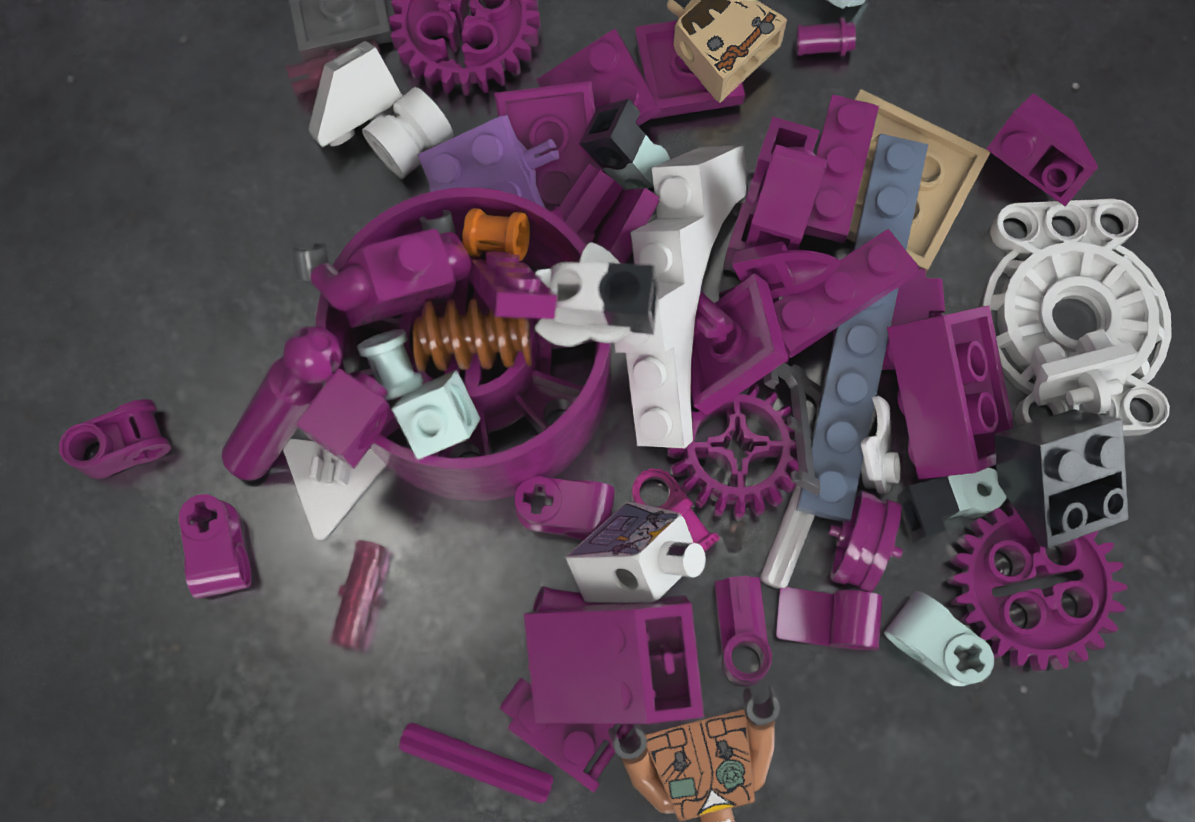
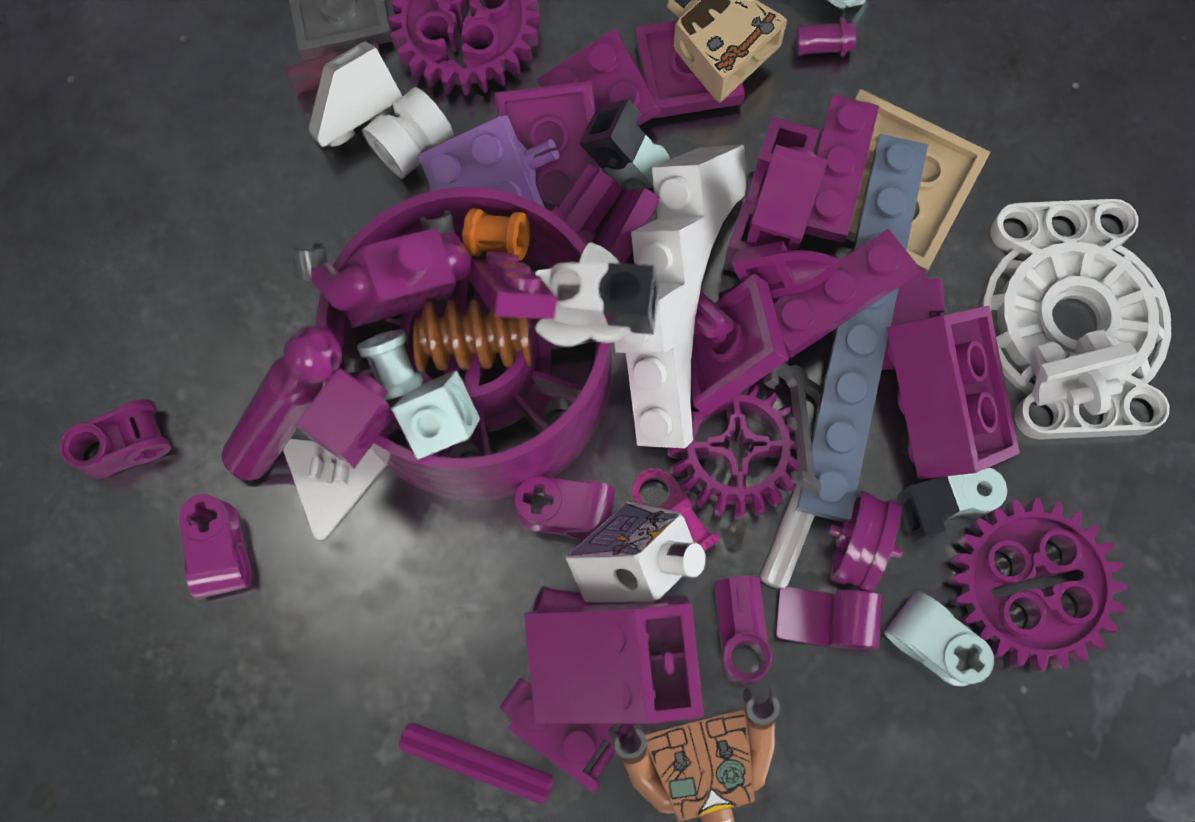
(358, 595): clear pink pin -> none
(879, 464): white plate -> none
(1045, 149): magenta slope -> none
(1064, 474): black slope -> none

